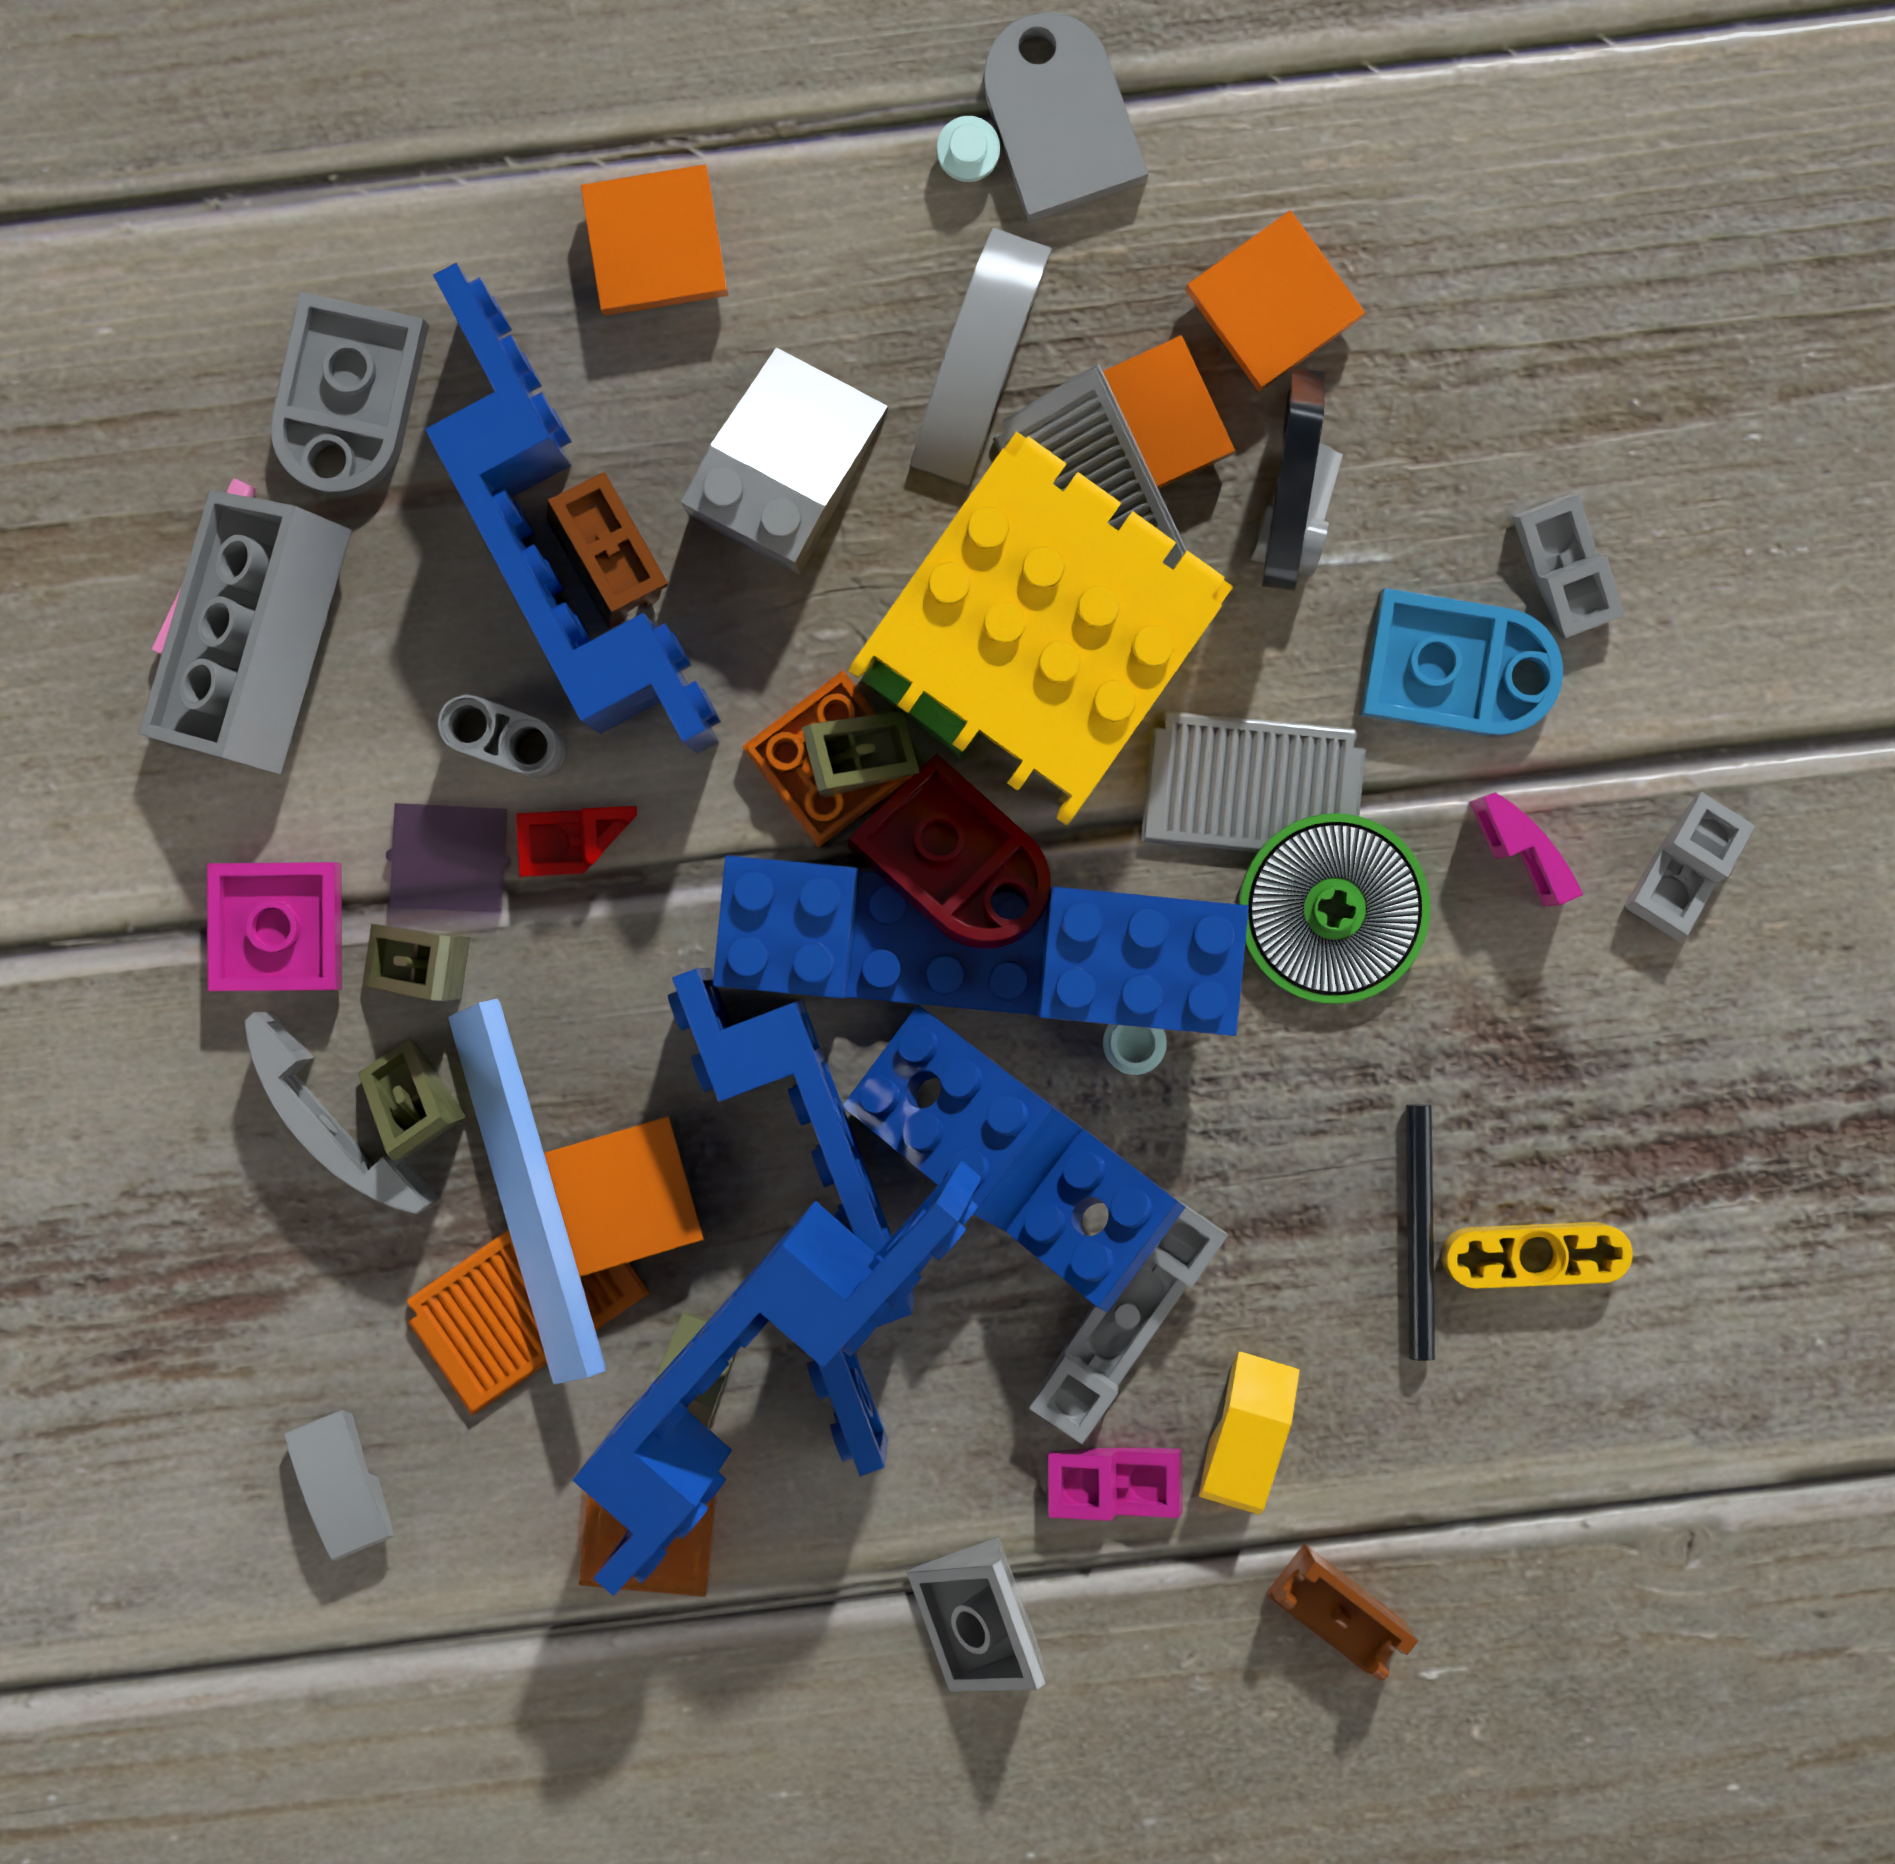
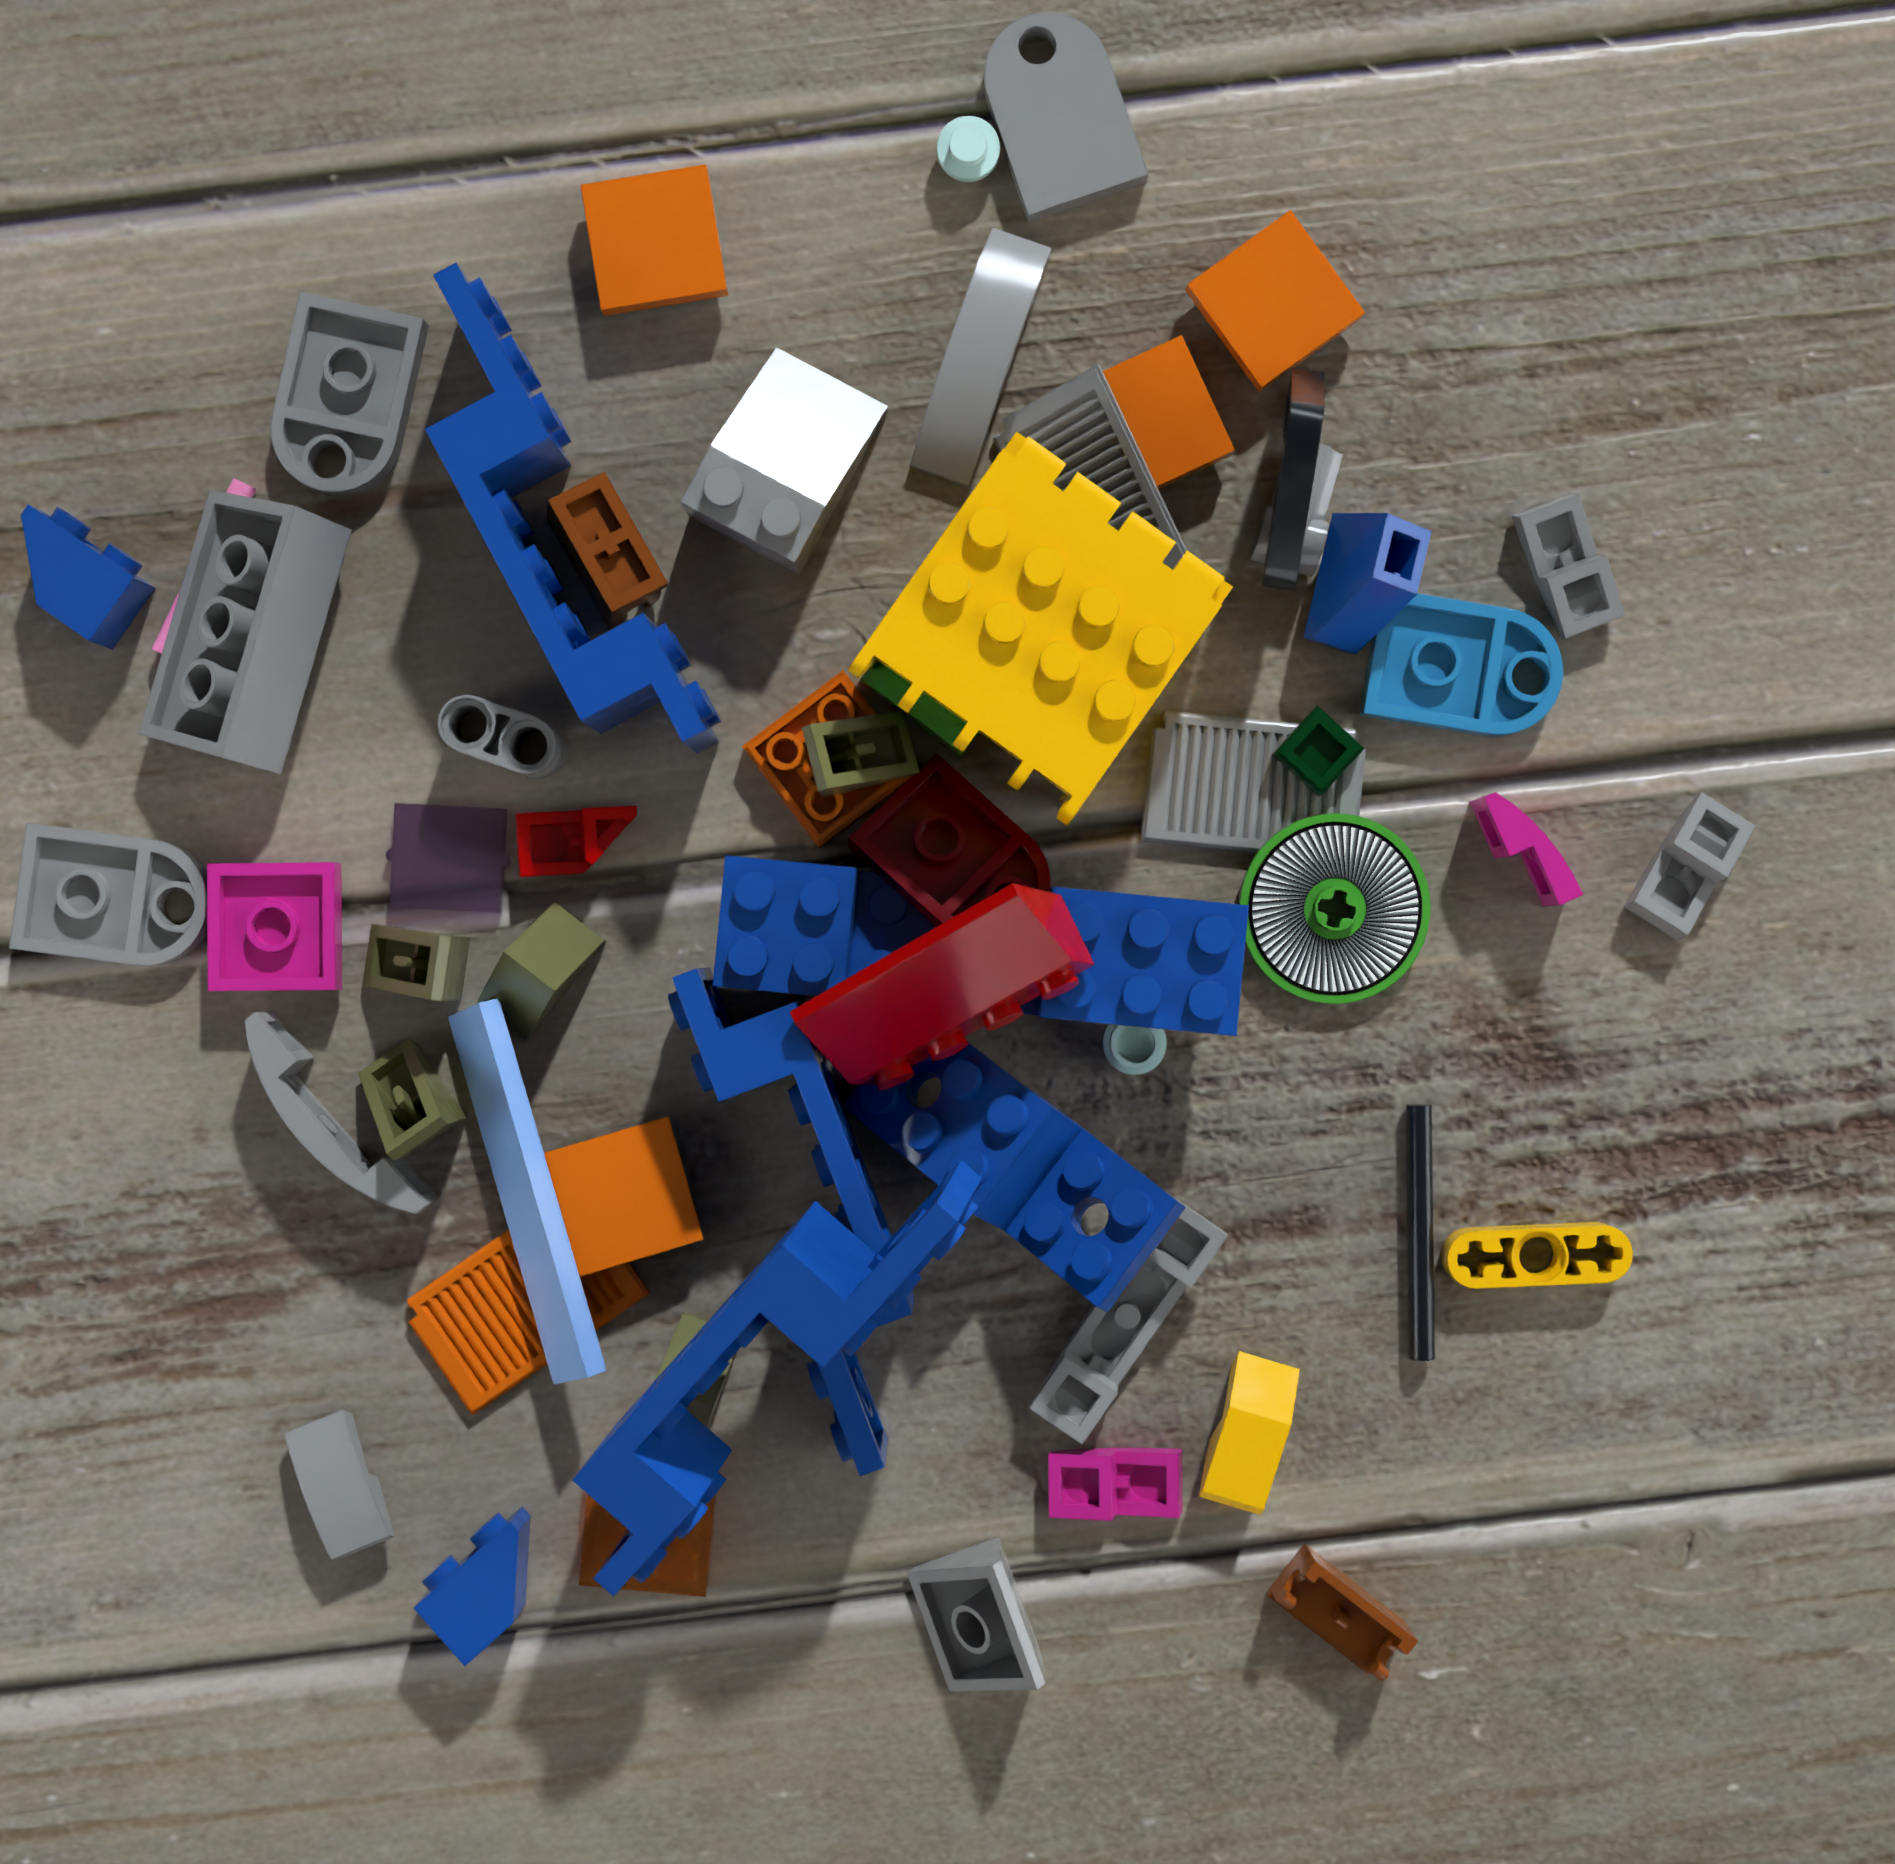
(78, 582): none -> blue slope
(105, 897): none -> light grey tile
(484, 1592): none -> blue slope
(540, 968): none -> olive slope
(947, 986): none -> red slope
(1318, 751): none -> dark green tile
(1364, 578): none -> blue slope

